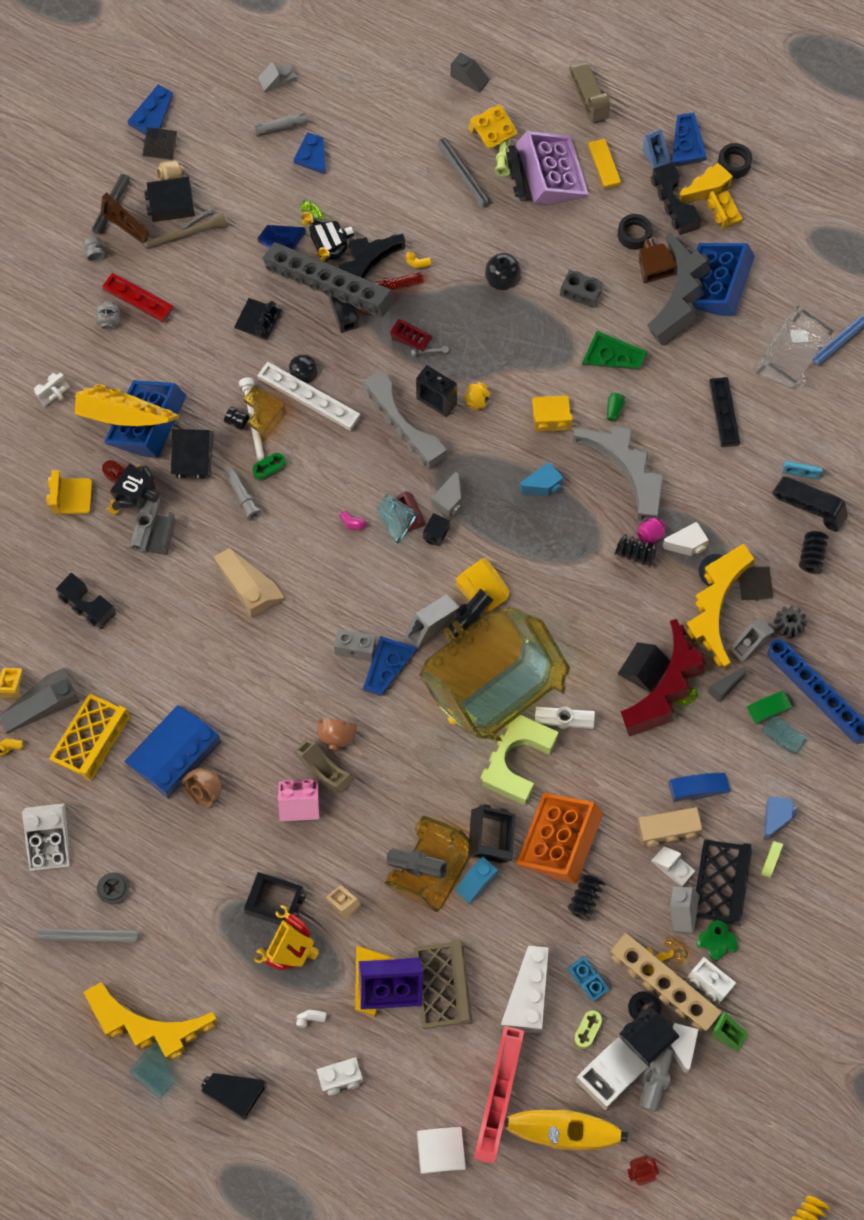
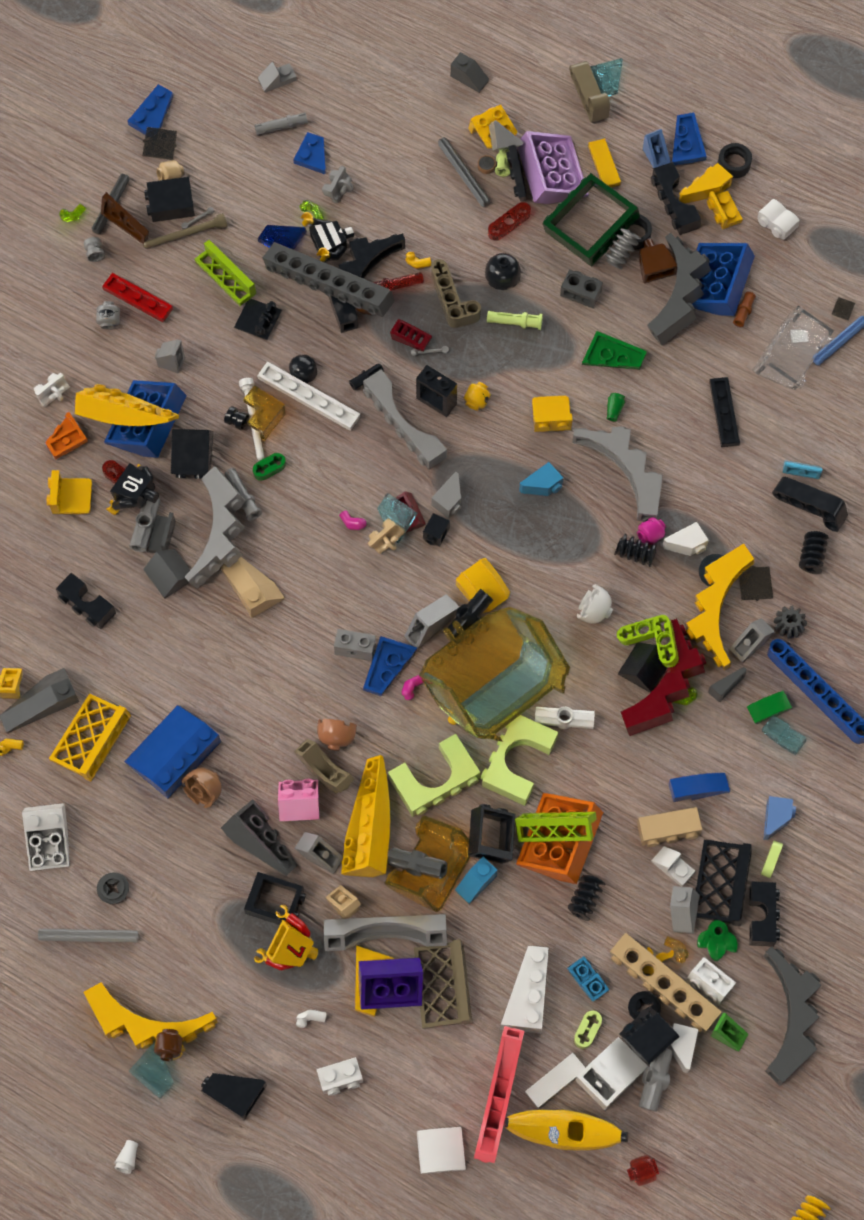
(65, 437): none -> orange wing
(72, 215): none -> clear neon green arm
(126, 1160): none -> white cone
(167, 572): none -> dark grey slope
(168, 1044): none -> reddish brown head
(170, 355): none -> light grey slope
(225, 527): none -> light grey arch
(229, 268): none -> lime fence
(253, 833): none -> dark grey wedge
(319, 852): none -> light grey slope
(340, 184): none -> light grey hips
(357, 382): none -> black axle
(369, 824): none -> yellow wedge
(387, 537): none -> tan hips
(408, 687): none -> dark pink arm
(418, 797): none -> yellowish green arch
(423, 929): none -> light grey arch
(450, 293): none -> dark tan beam
(486, 164): none -> tile
(501, 137): none -> light grey slope
(512, 213): none -> clear red beam
(523, 320): none -> yellowish green pin
(555, 1080): none -> white tile
(557, 819): none -> lime fence
(595, 606): none -> white cylinder
(602, 245): none -> dark green window
(608, 76): none -> clear light blue wing
(621, 248): none -> light grey piece
(654, 632): none -> lime beam
(744, 309): none -> dark orange pin
(765, 931): none -> black arch
(778, 219): none -> white brick
(801, 1017): none -> dark grey arch
(843, 308): none -> clear smoke tile

